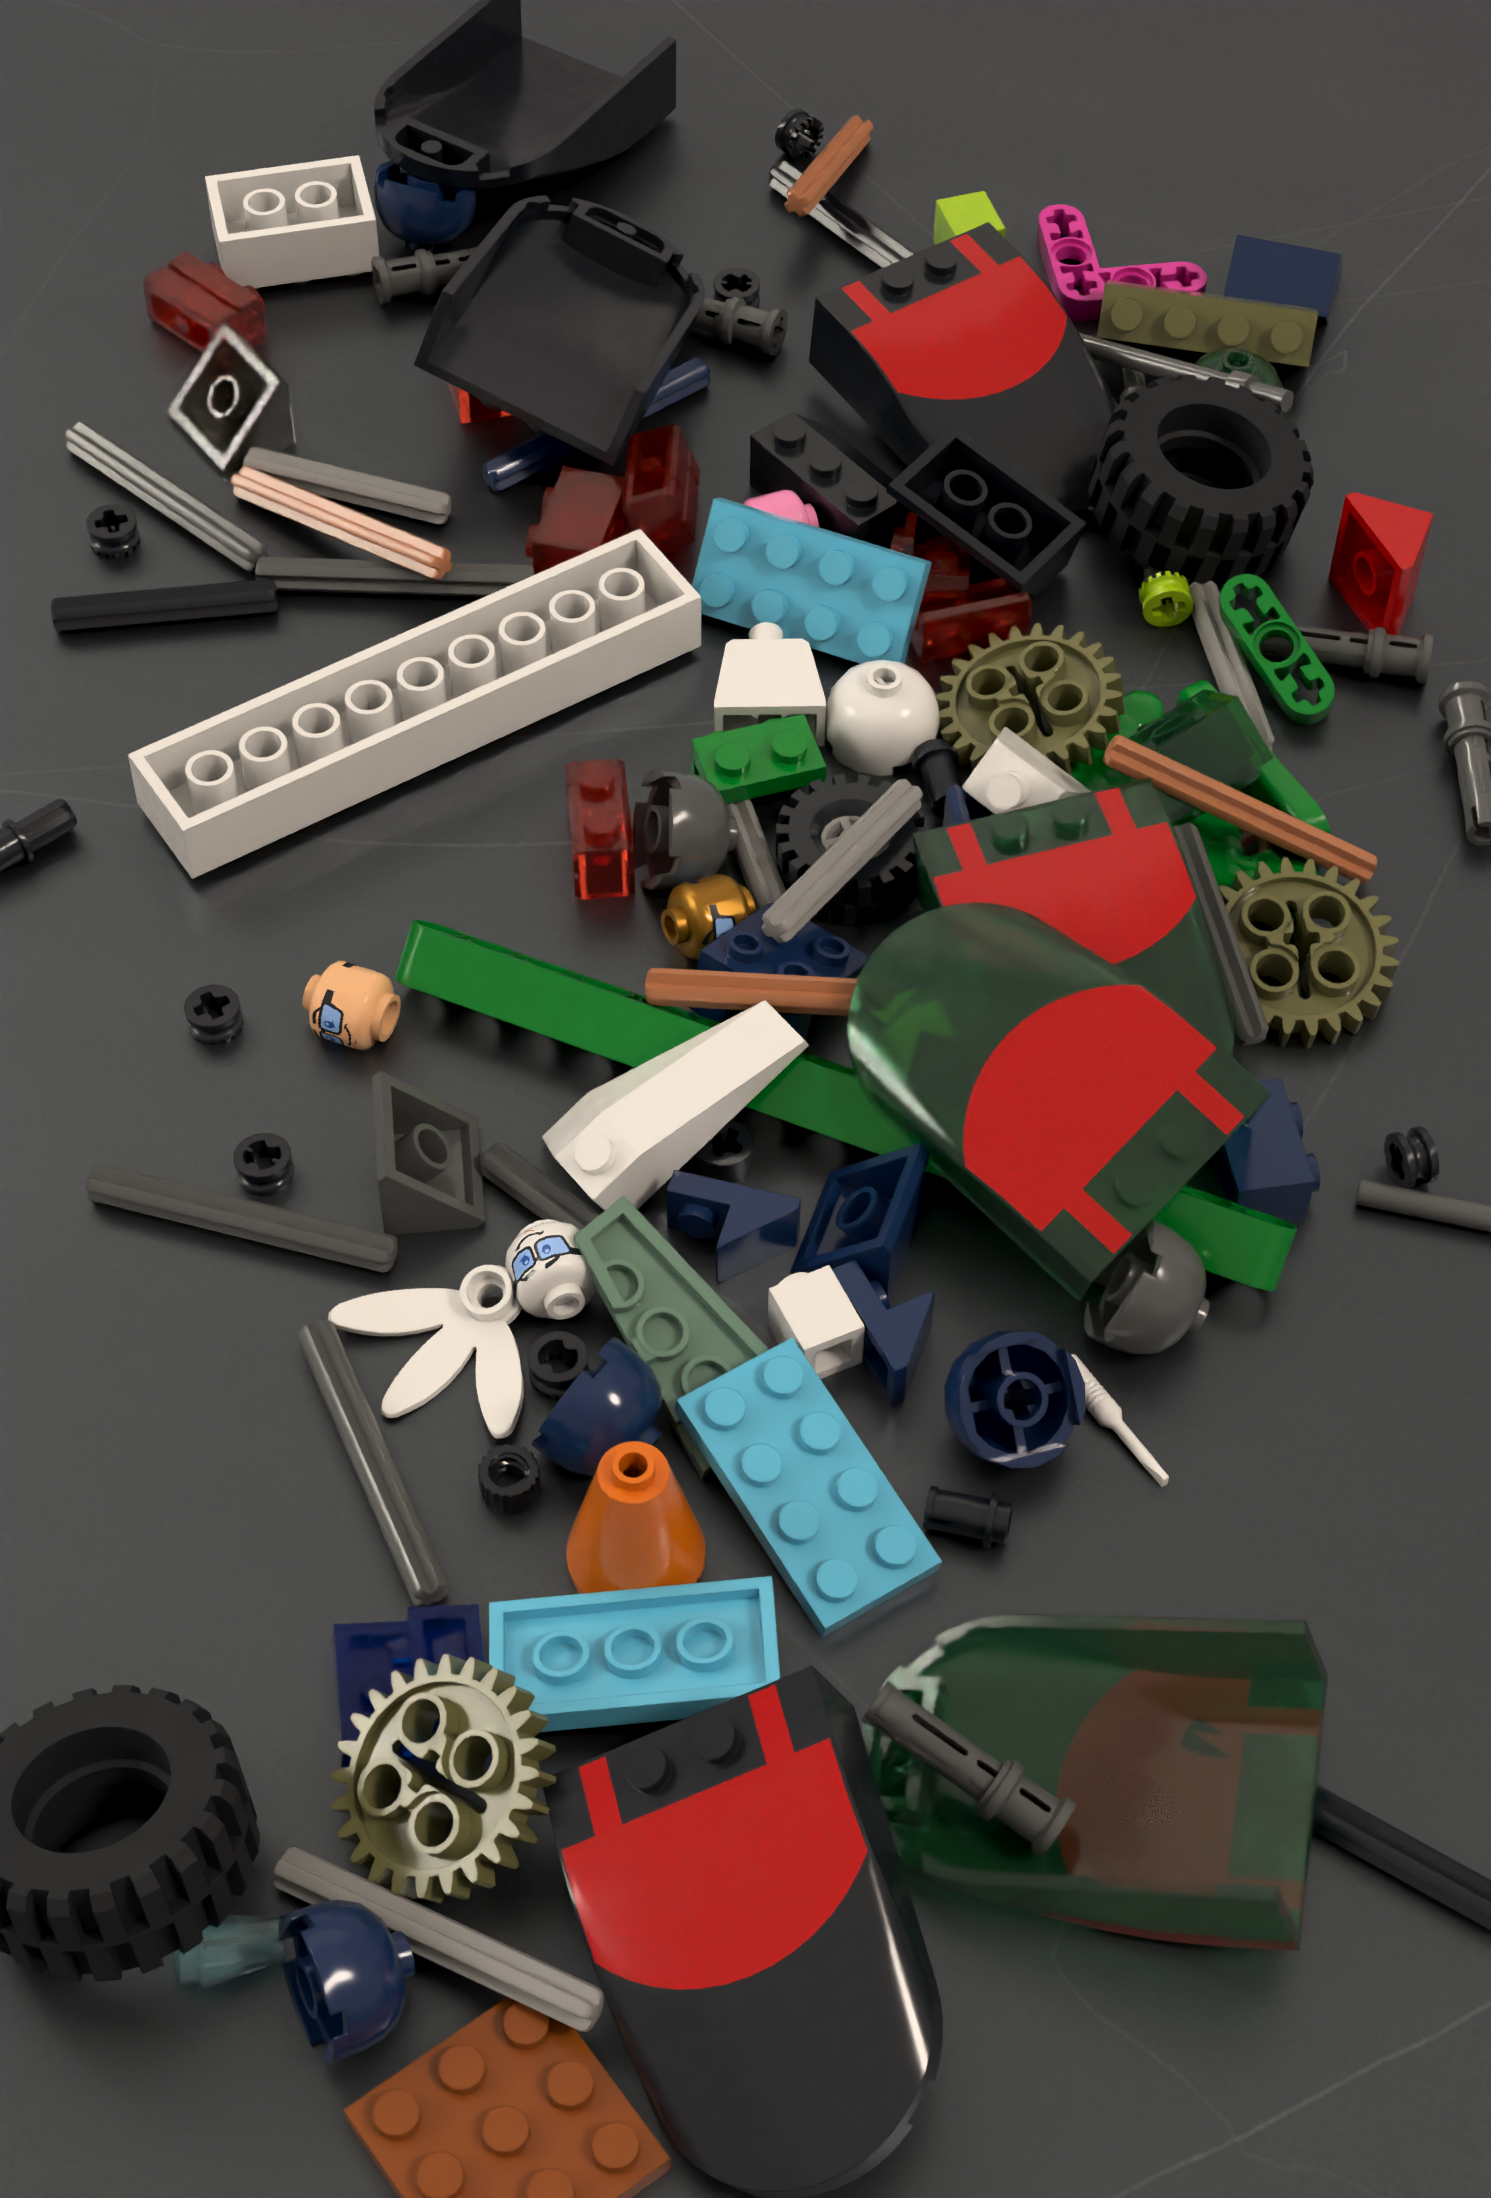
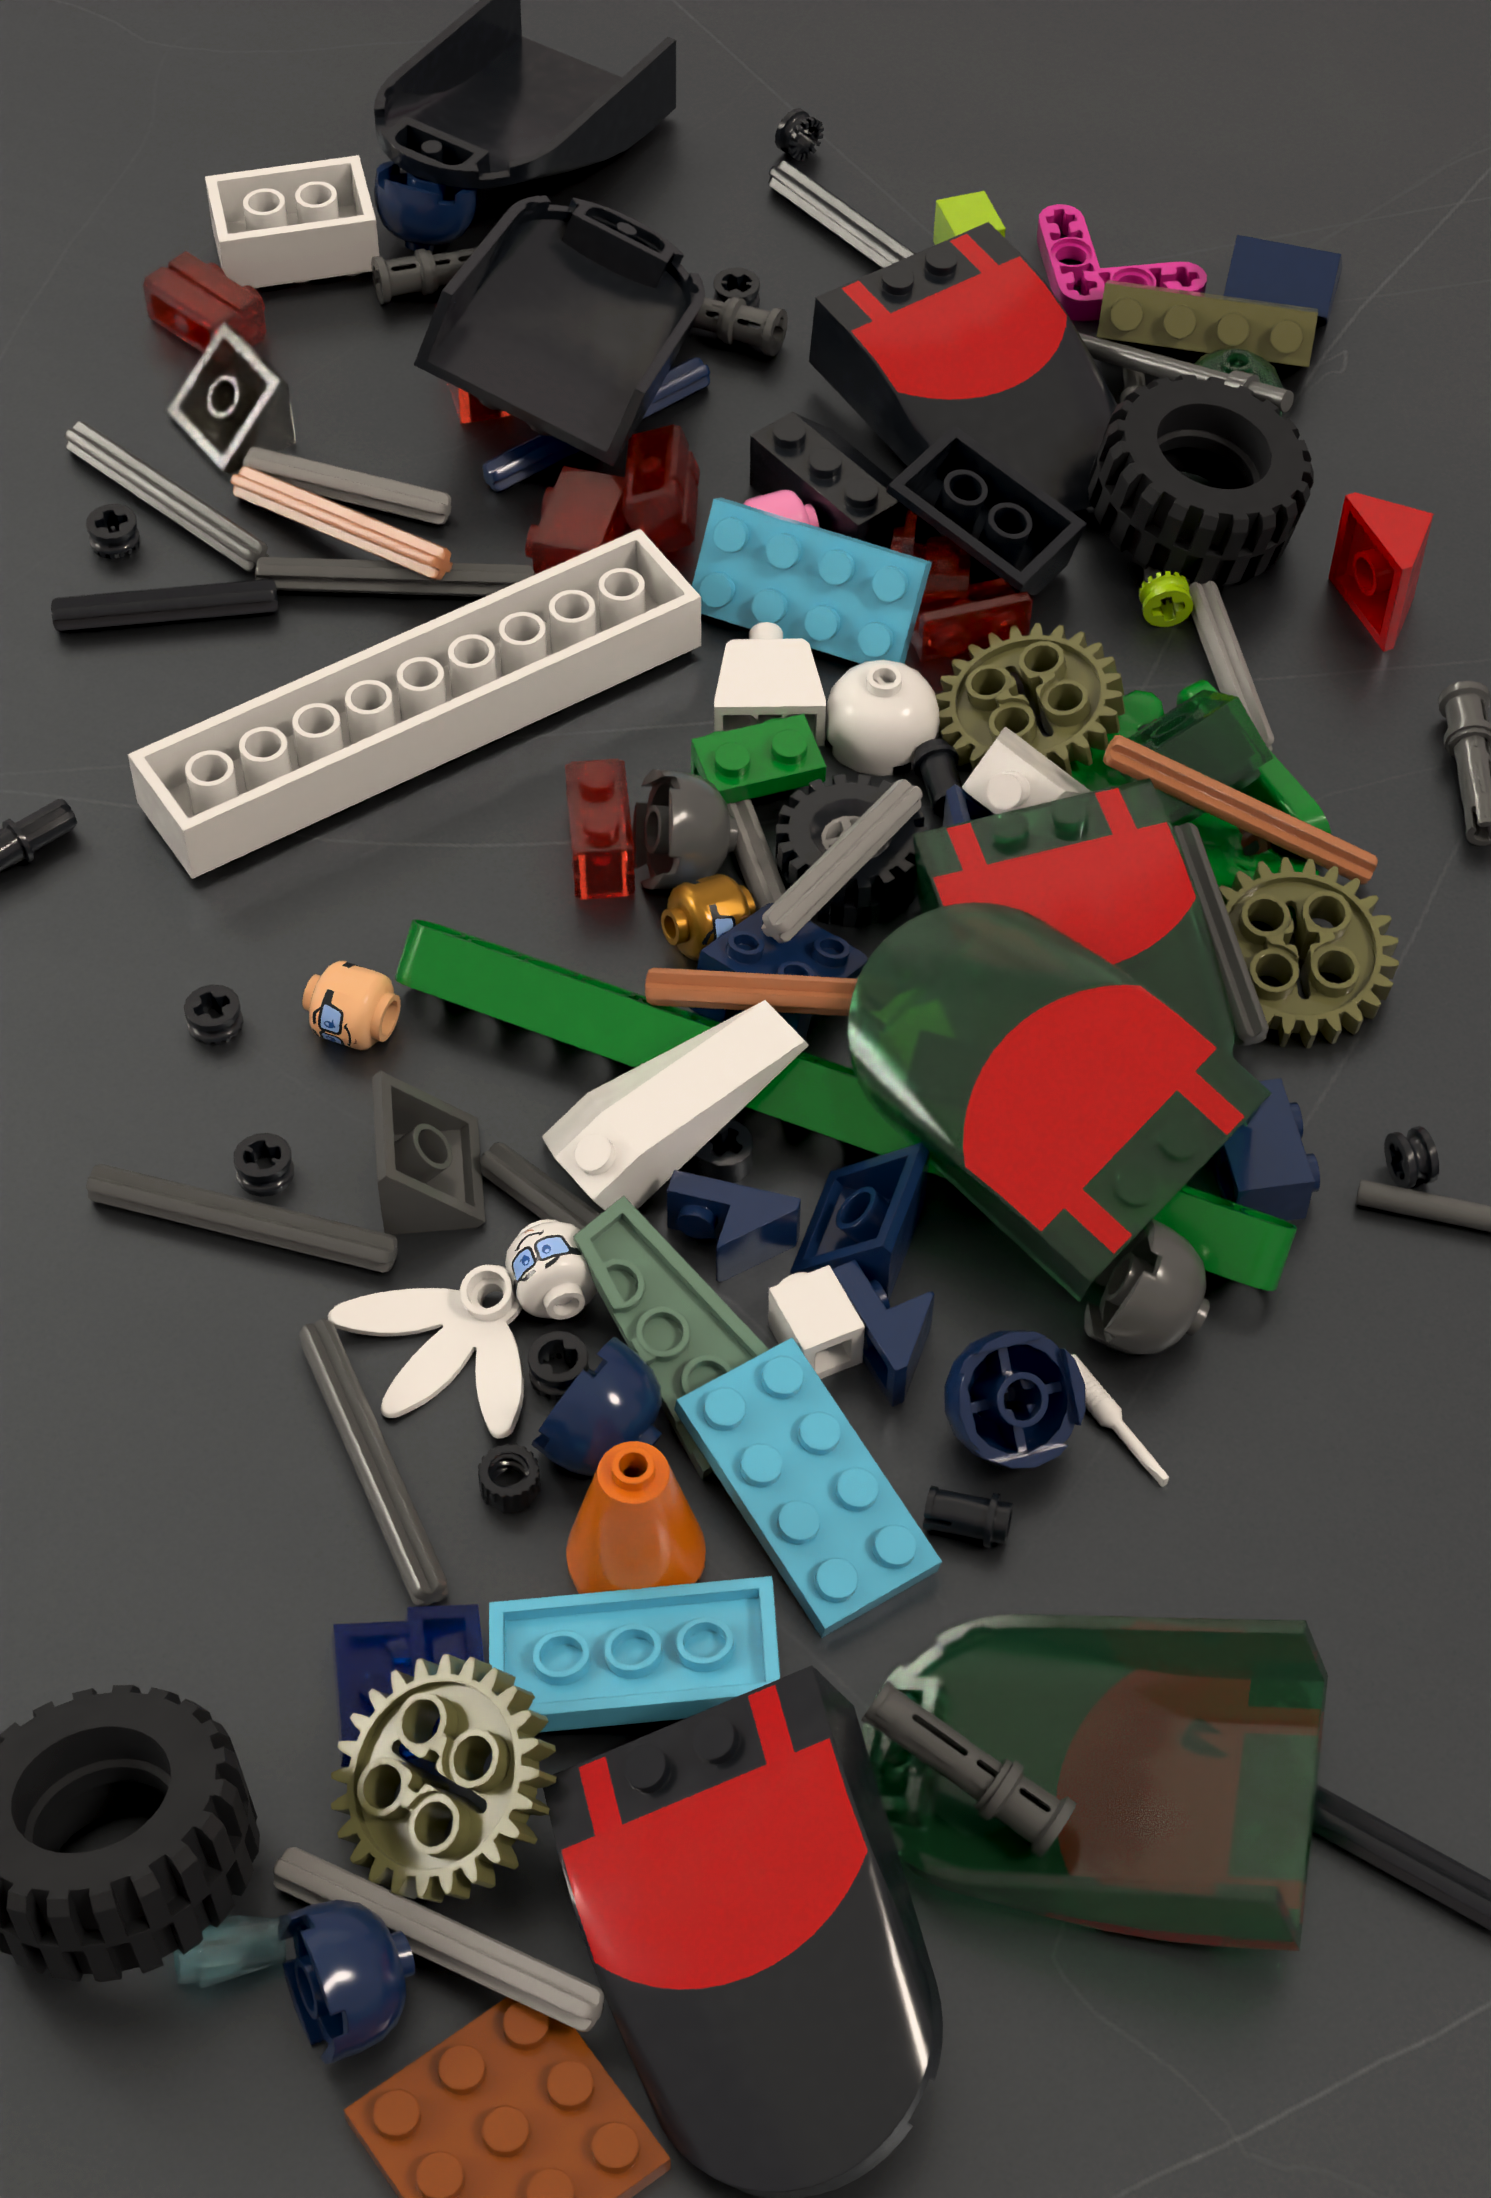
(828, 166): nougat axle -> none
(1241, 623): green beam -> none
(1371, 652): dark grey pin -> none

